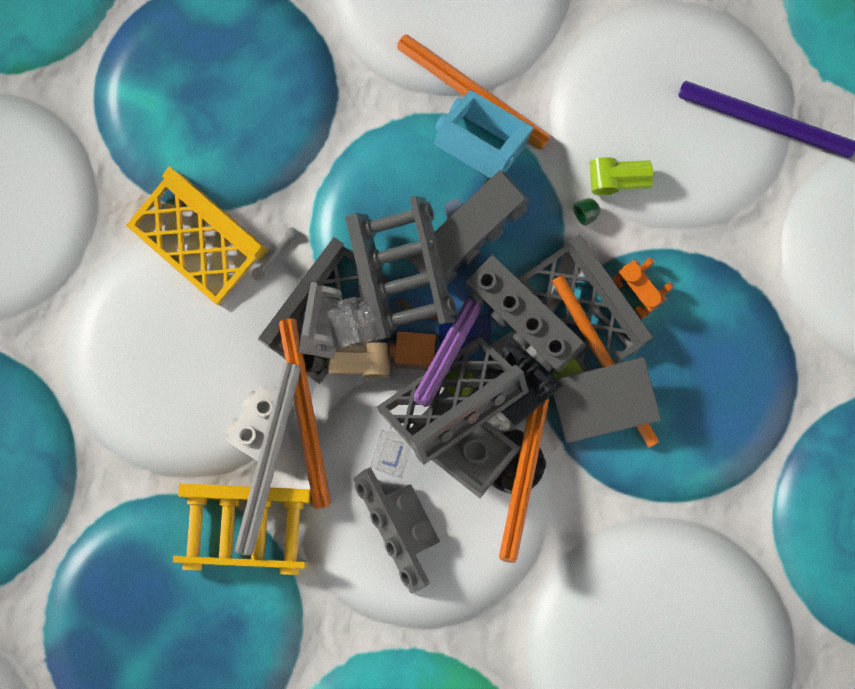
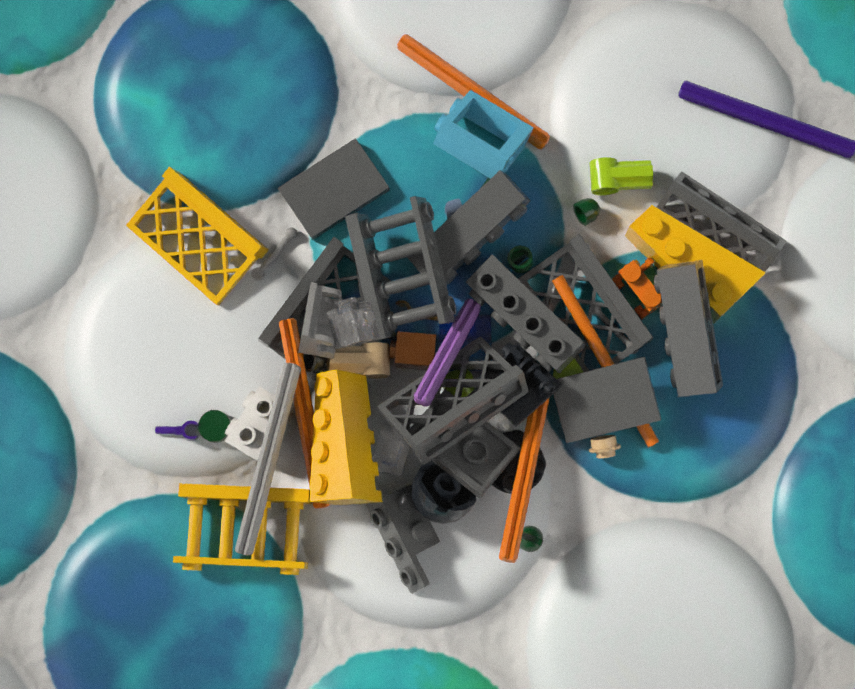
(178, 430): none -> dark purple hand
(213, 426): none -> dark green tile
(333, 189): none -> dark grey tile
(341, 441): none -> yellow wedge
(440, 495): none -> black cylinder
(517, 255): none -> dark green hinge
(527, 545): none -> dark green hinge
(604, 446): none -> tan plate
(673, 242): none -> yellow wedge
(689, 328): none -> dark grey brick
(725, 215): none -> dark grey fence

